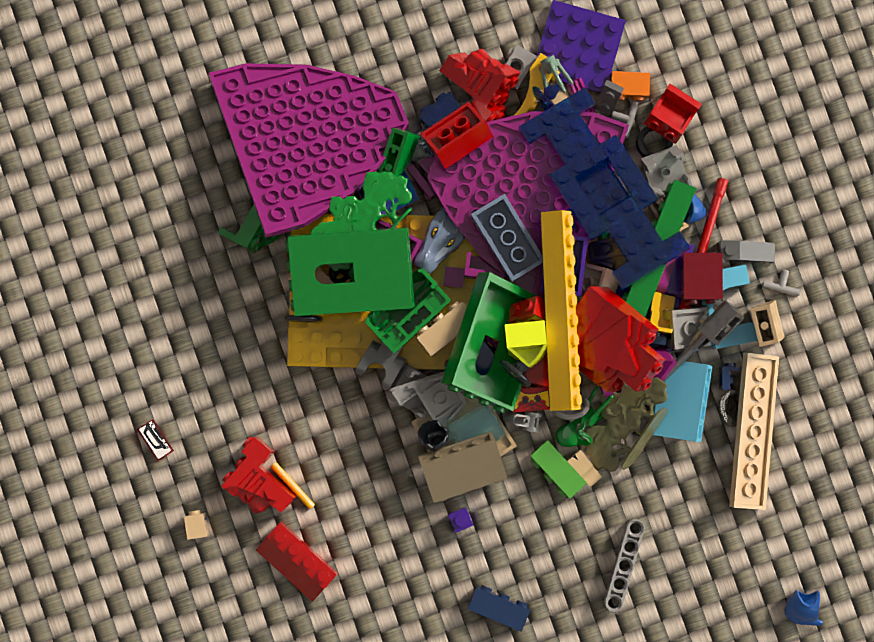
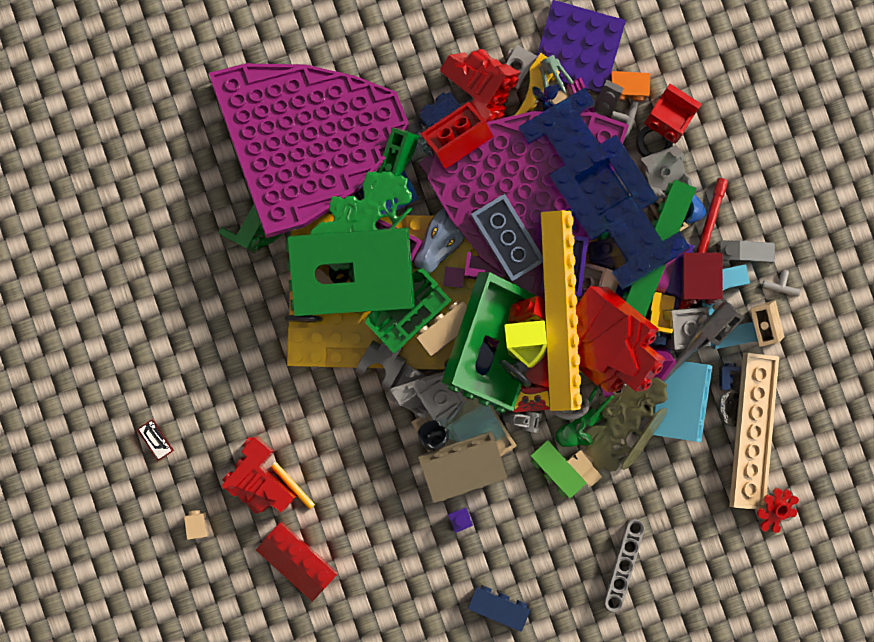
(422, 183): magenta tile -> none
(777, 509): none -> red animal
(803, 608): blue piece -> none

